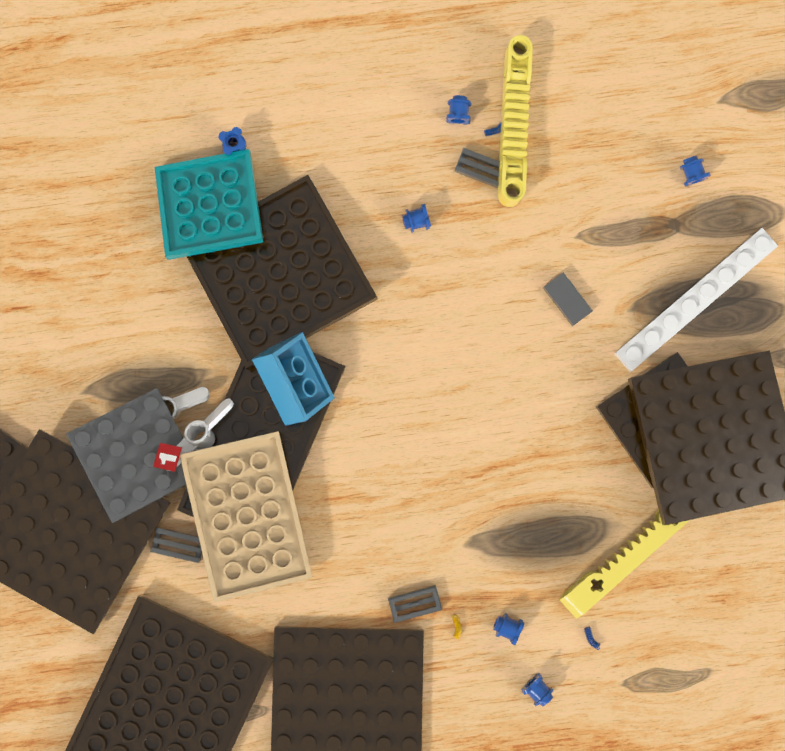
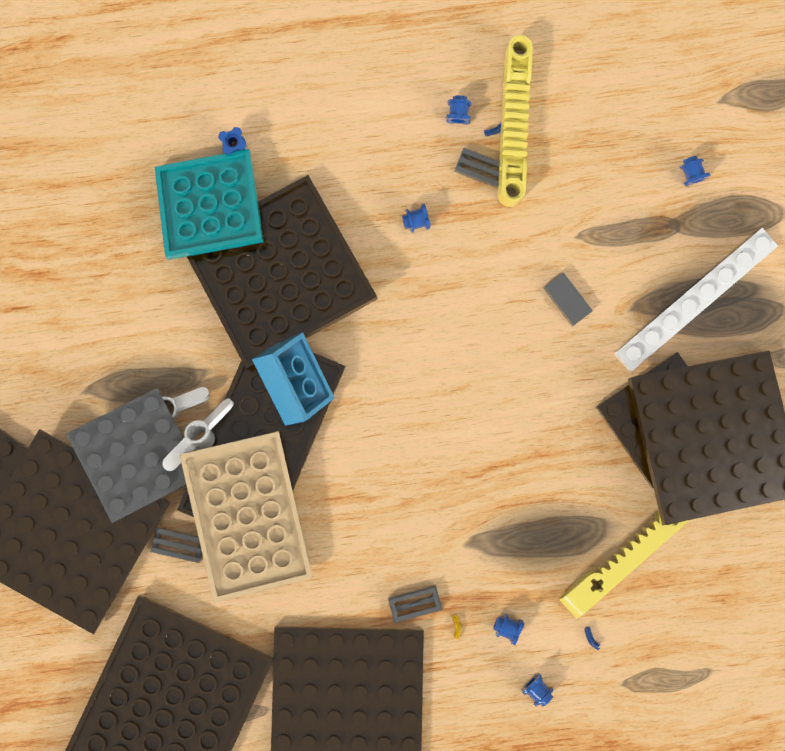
(167, 457): red sticker -> none

